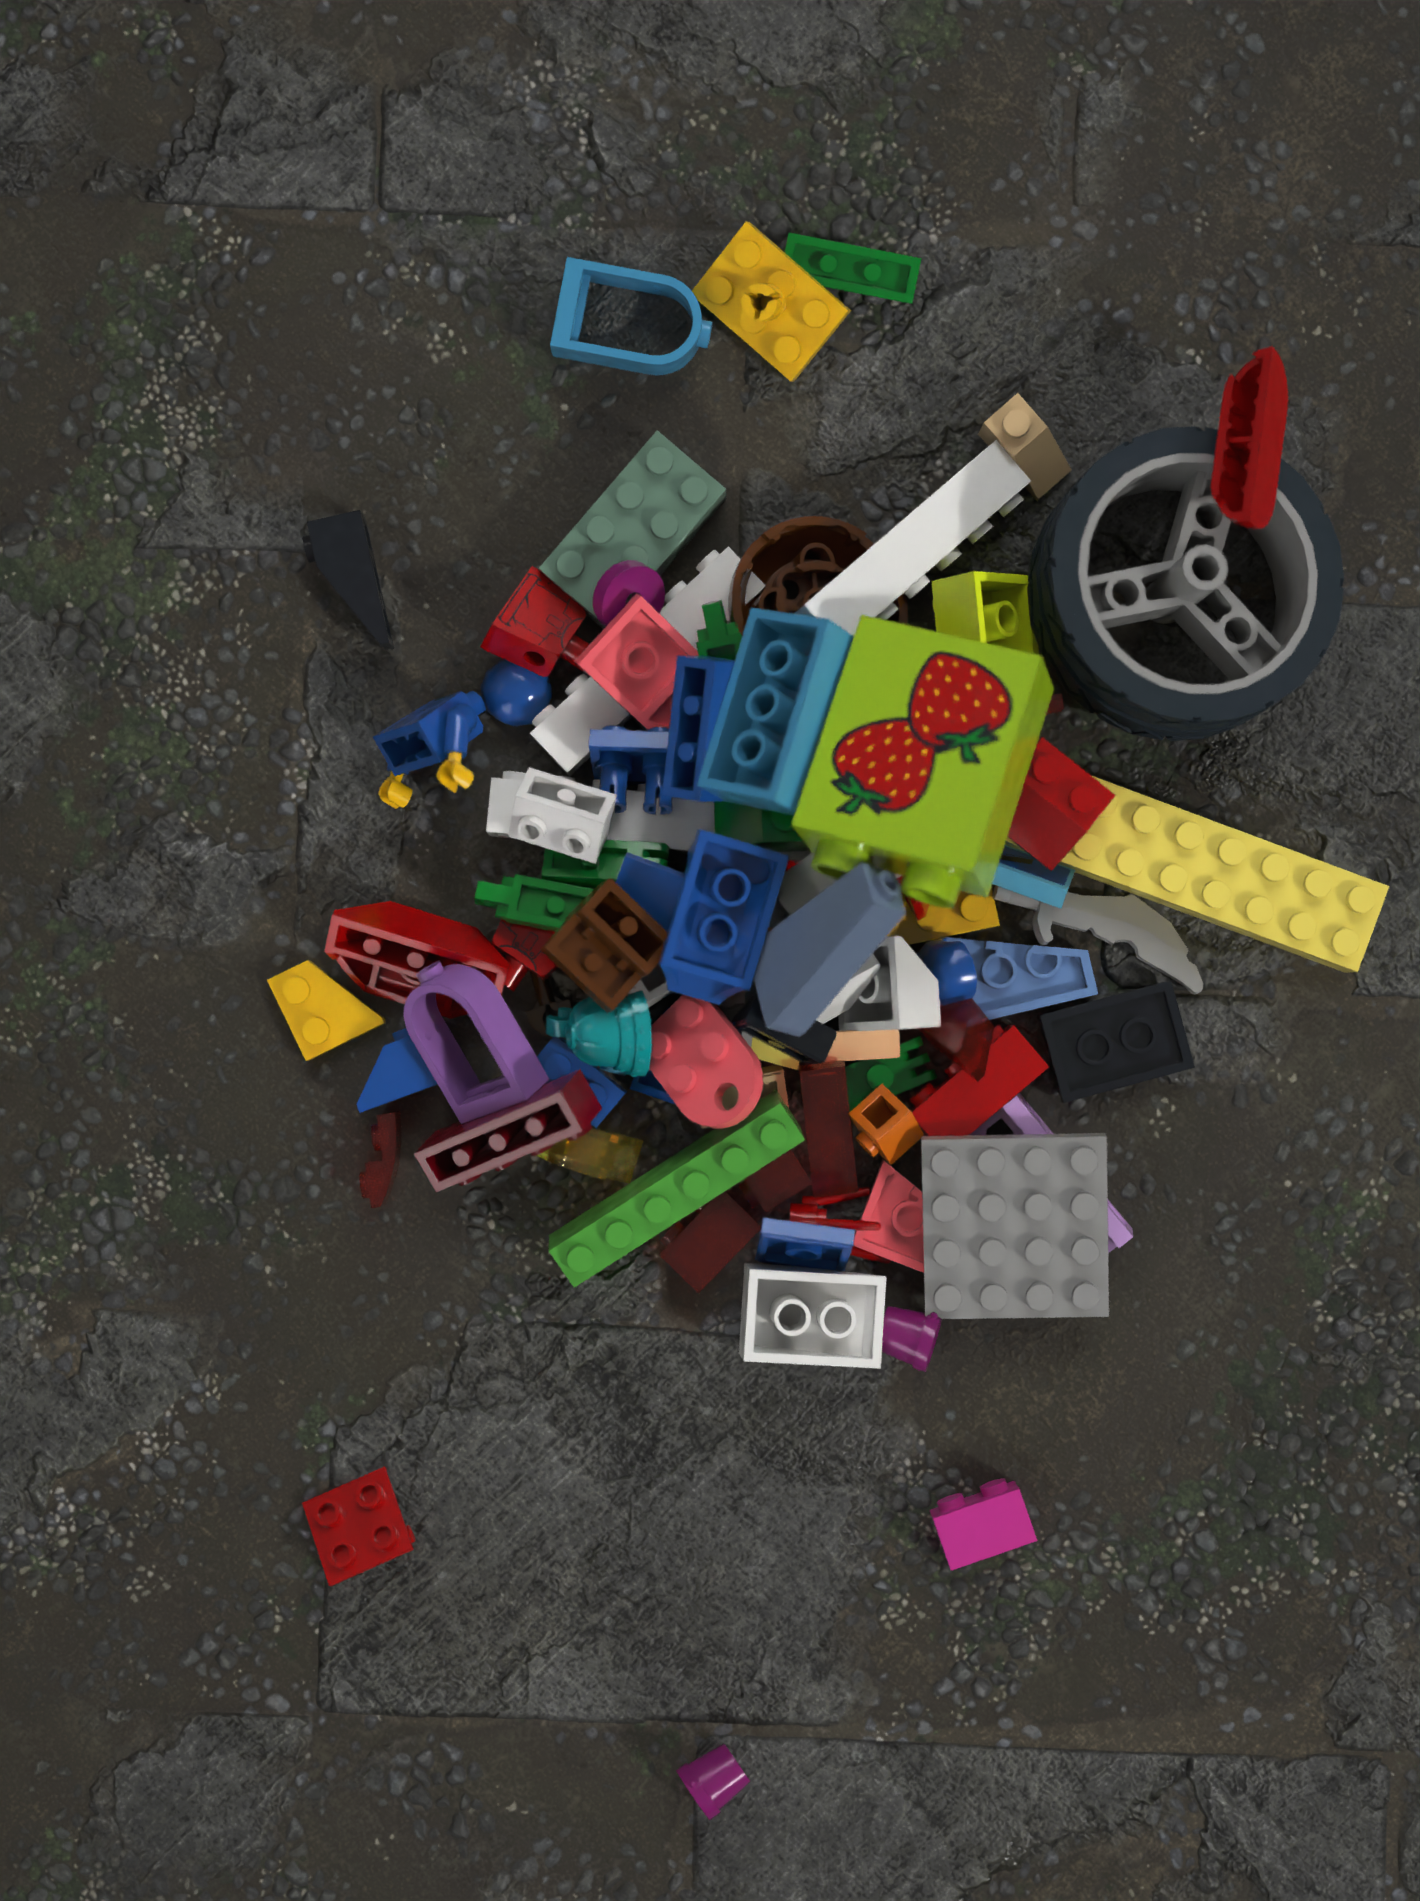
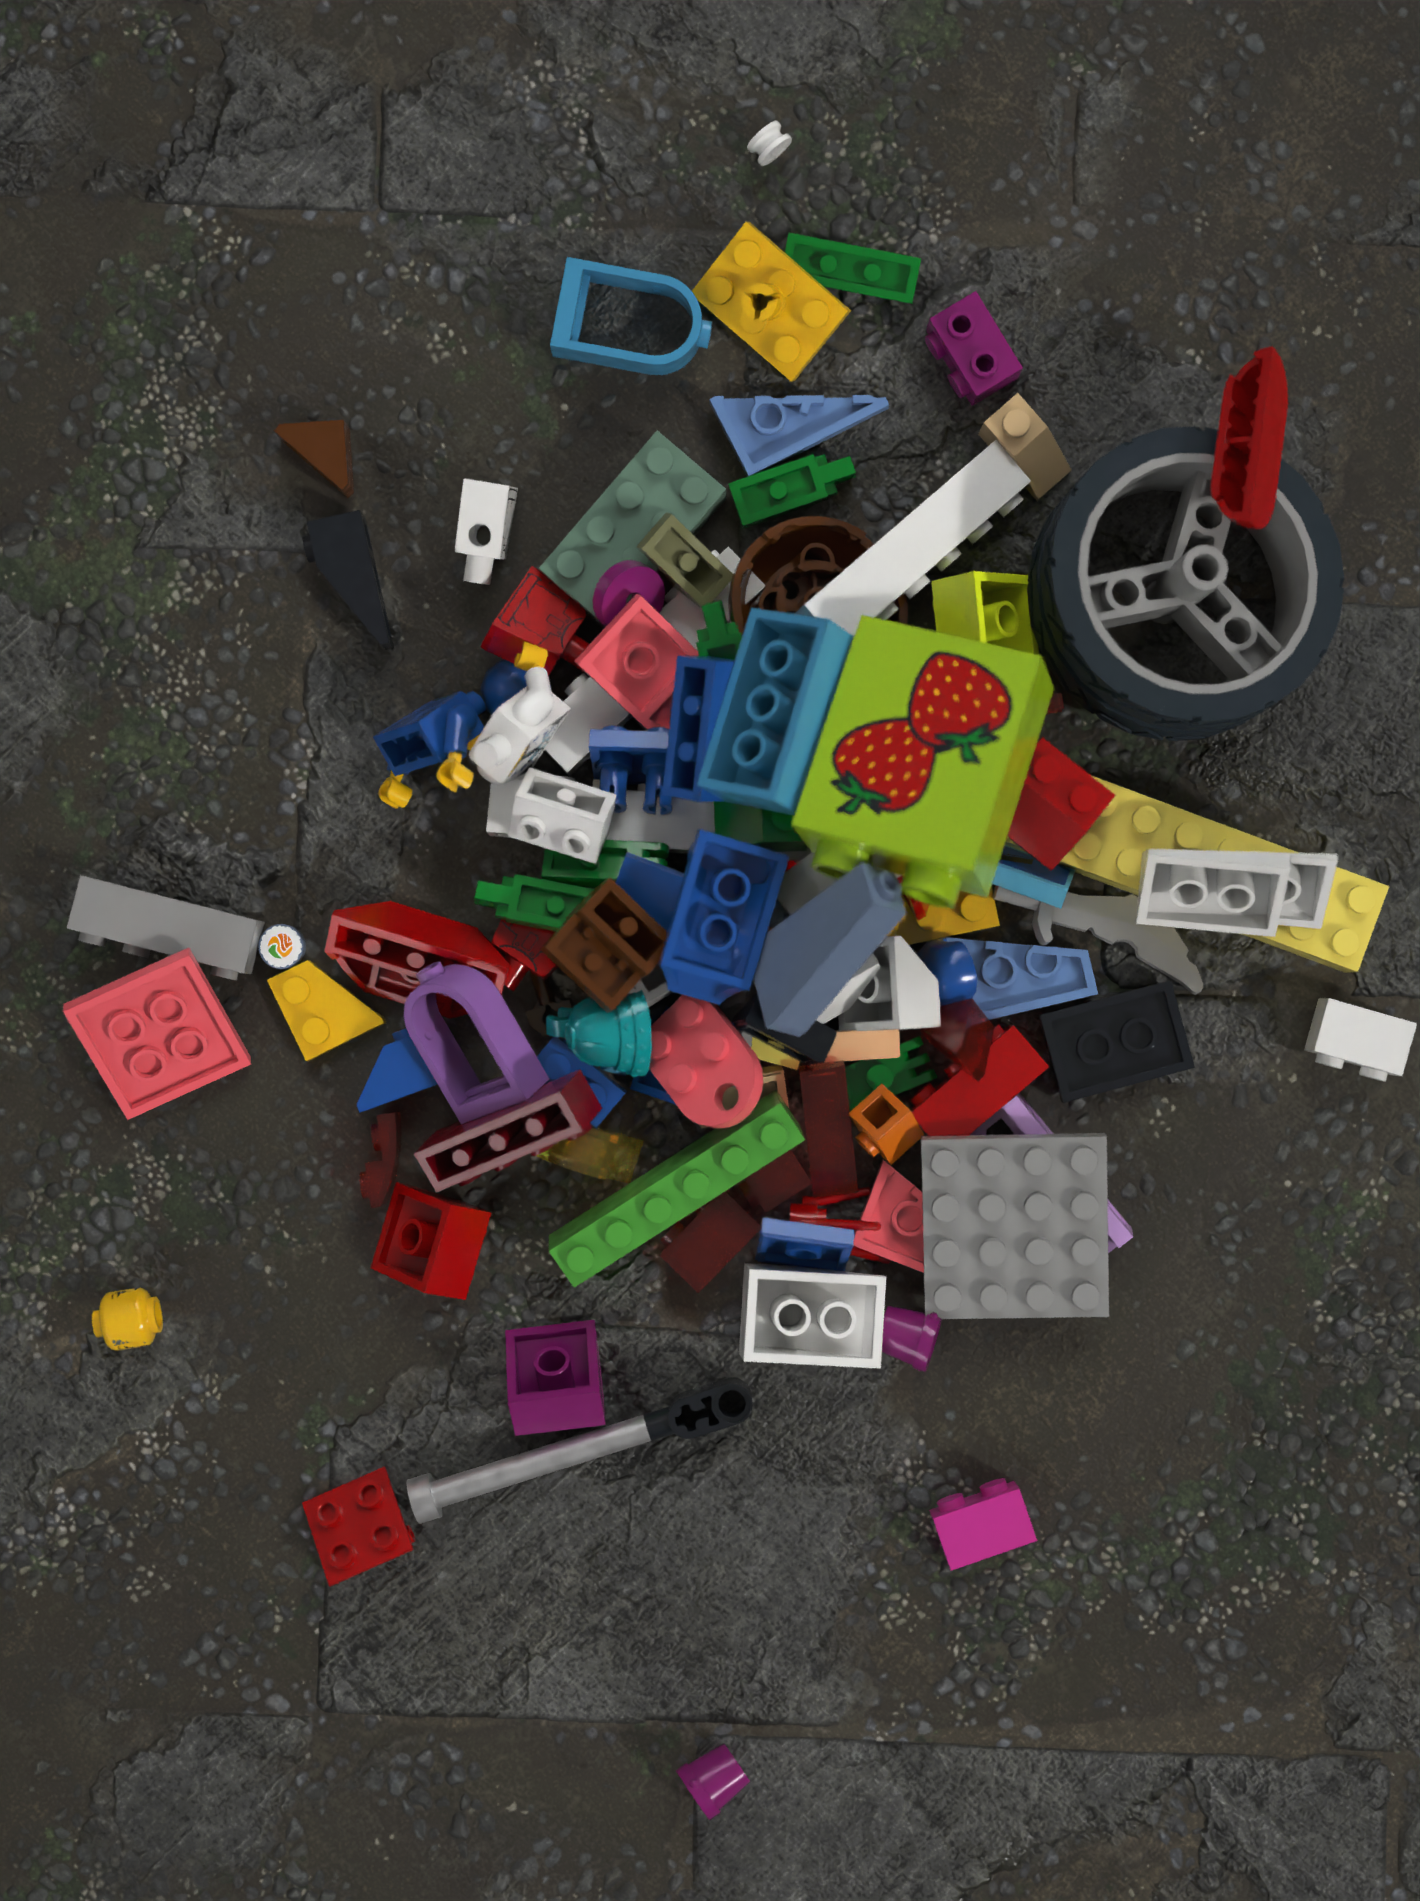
(128, 1319): none -> yellow head
(157, 1033): none -> coral plate
(164, 925): none -> light grey brick
(282, 946): none -> tile
(324, 447): none -> reddish brown slope
(430, 1241): none -> red slope
(430, 1496): none -> flat silver piece
(489, 506): none -> white torso
(521, 725): none -> white torso
(554, 1377): none -> magenta slope
(684, 561): none -> olive slope
(769, 143): none -> white bush
(776, 429): none -> medium blue wing
(788, 488): none -> green hinge
(972, 349): none -> magenta brick
(1234, 890): none -> white slope
(1360, 1038): none -> white brick

